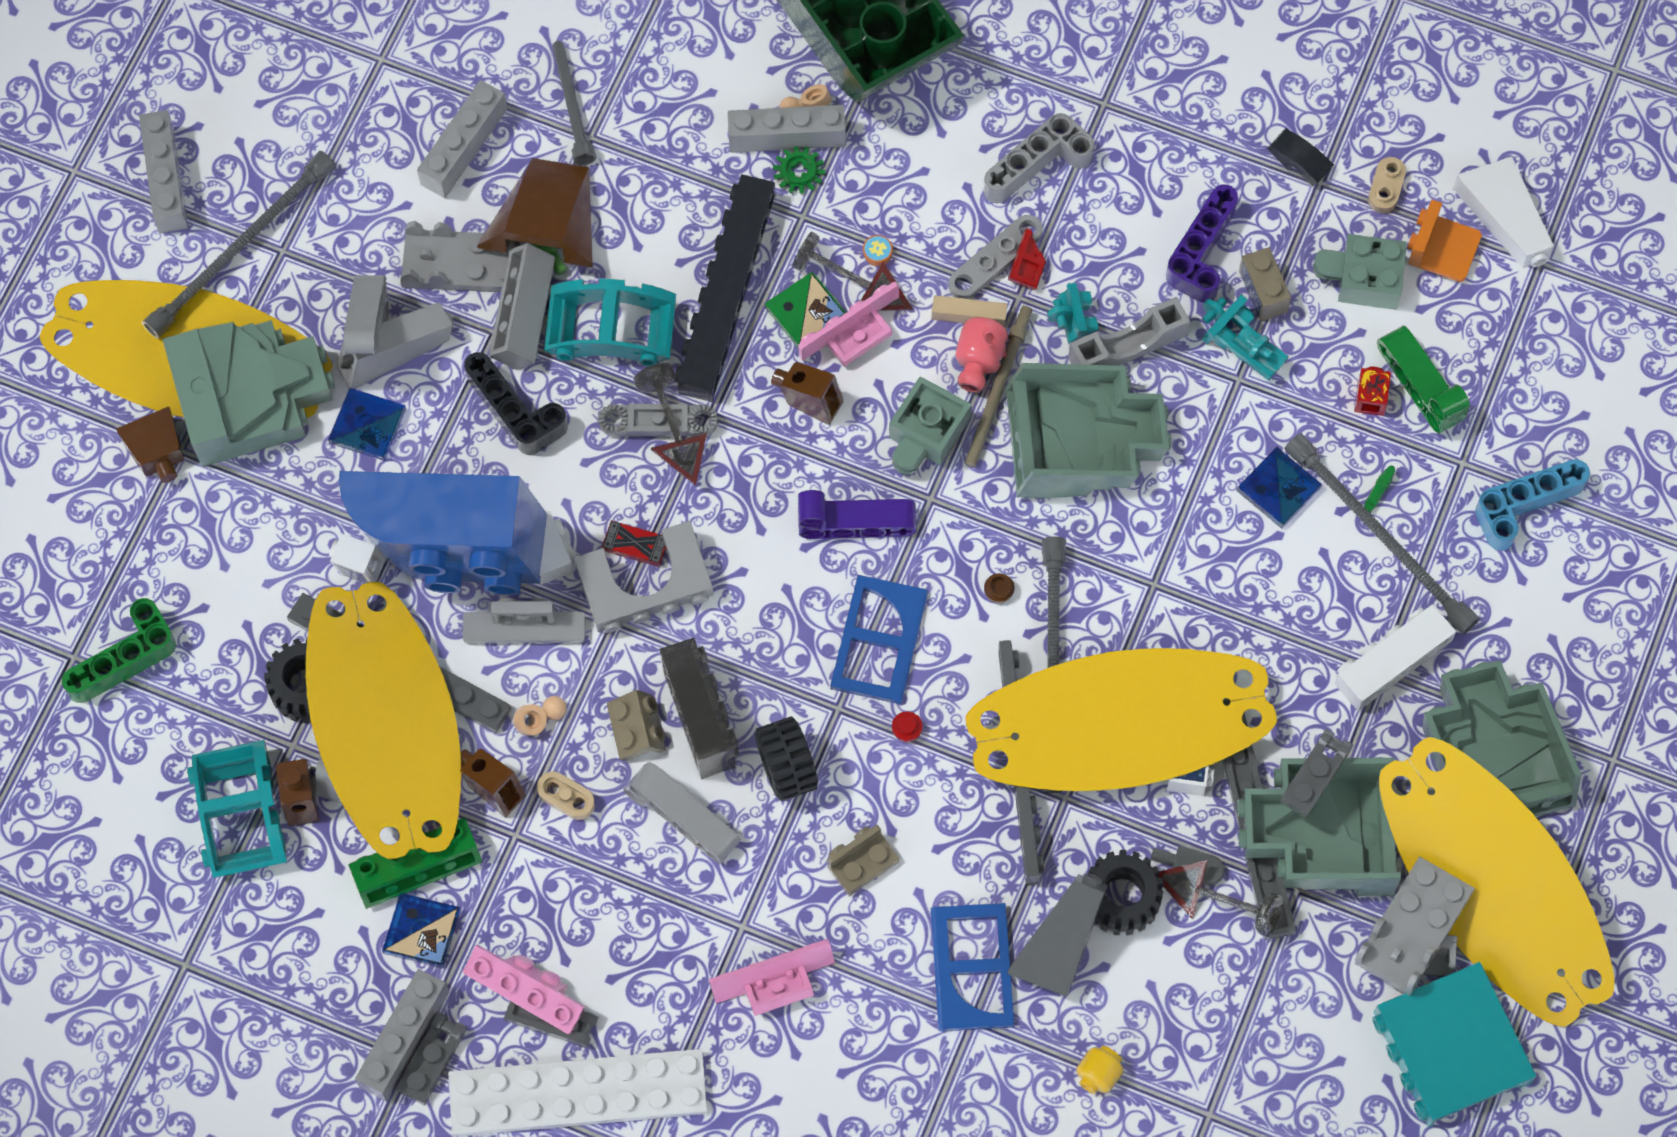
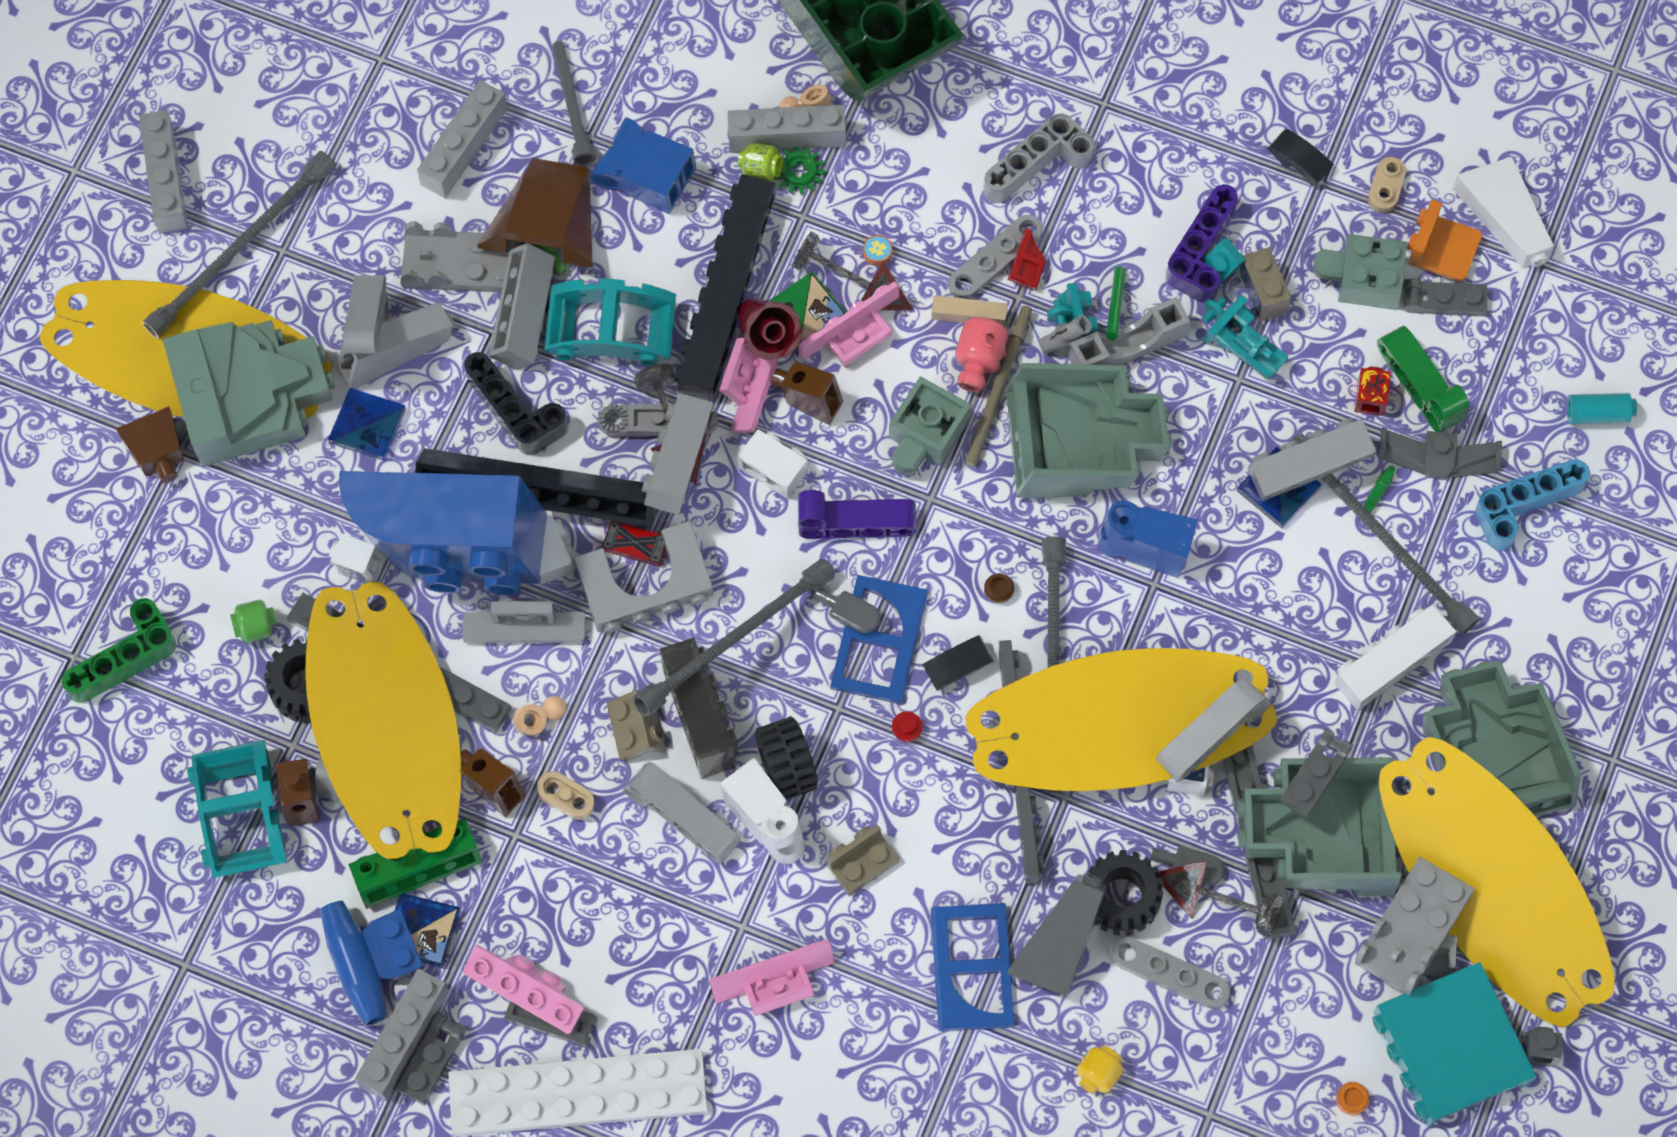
(253, 621): none -> bright green head
(367, 956): none -> blue plate
(554, 488): none -> black brick
(645, 166): none -> blue piece
(653, 696): none -> dark grey hose
(678, 453): none -> light grey brick
(747, 384): none -> bright pink bracket
(761, 161): none -> lime head
(764, 812): none -> white piece
(769, 328): none -> dark red cone
(773, 463): none -> white brick
(850, 611): none -> dark grey piece
(958, 662): none -> black slope
(1065, 334): none -> light grey pin
(1116, 303): none -> green bar
(1147, 537): none -> blue piece
(1170, 972): none -> light grey plate
(1212, 728): none -> light grey beam
(1224, 259): none -> teal bracket
(1311, 459): none -> light grey brick
(1352, 1098): none -> orange tile
(1439, 455): none -> dark grey plate
(1445, 298): none -> dark grey plate
(1543, 1046): none -> dark grey brick
(1601, 408): none -> teal brick

